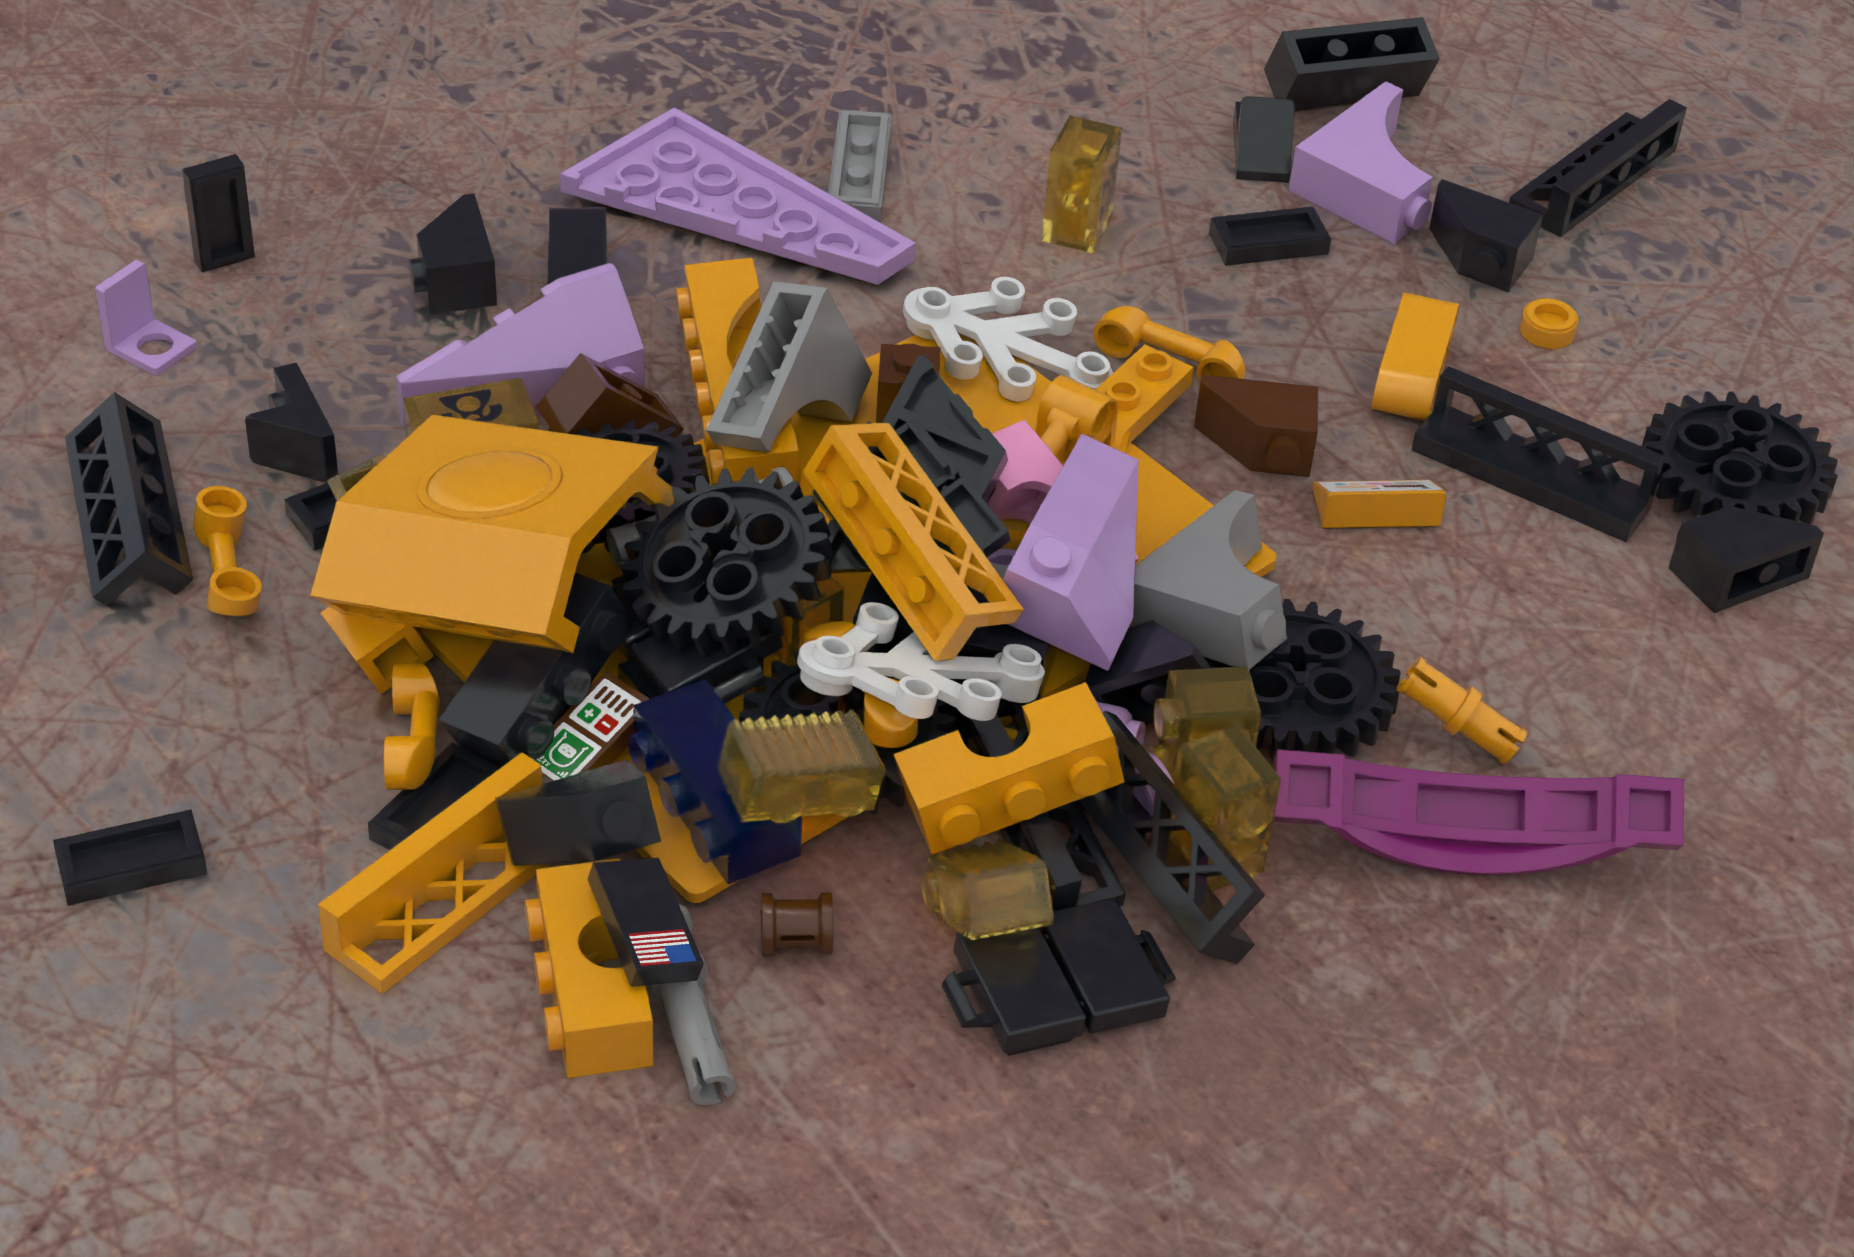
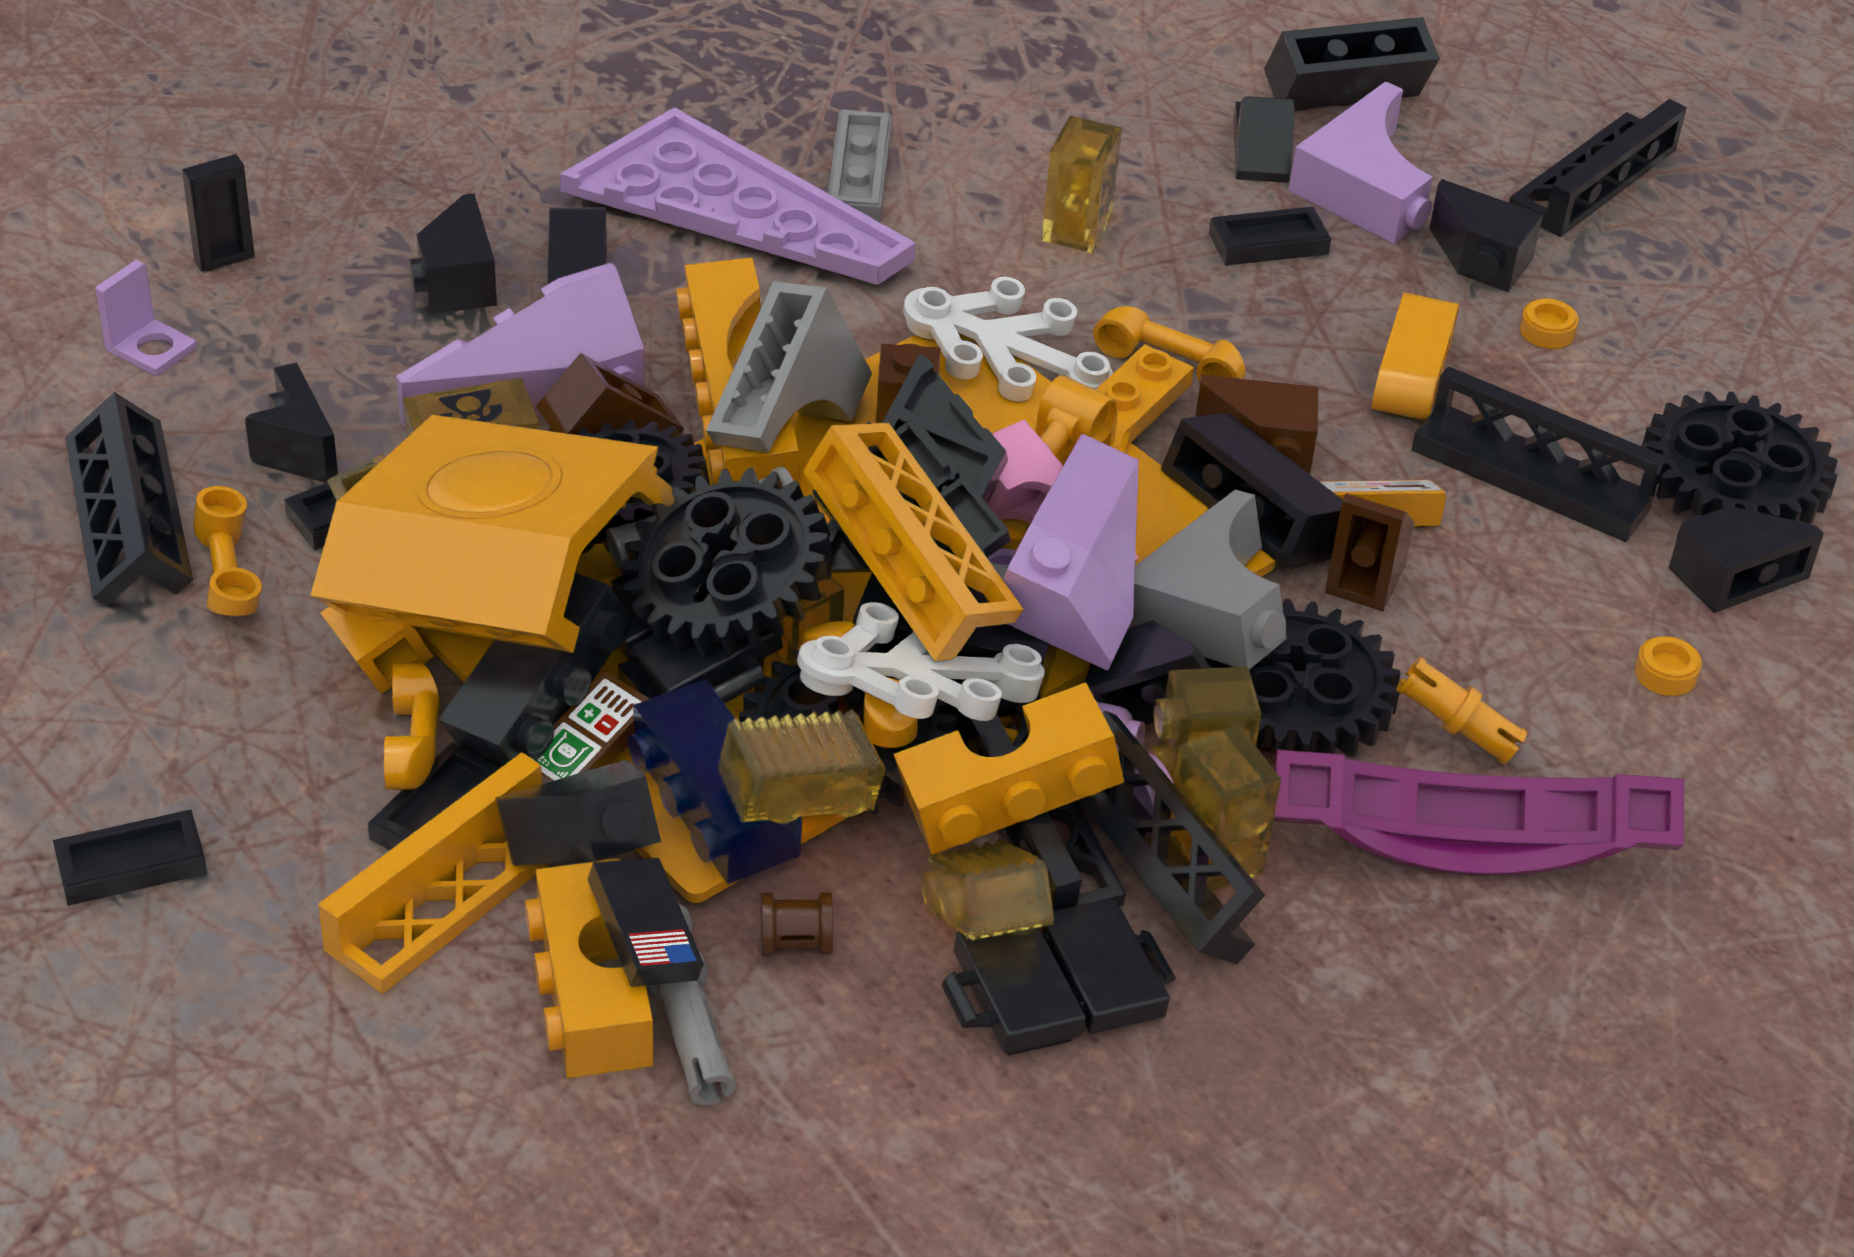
(1223, 455): none -> black brick
(1368, 552): none -> reddish brown slope
(1668, 666): none -> light orange tile

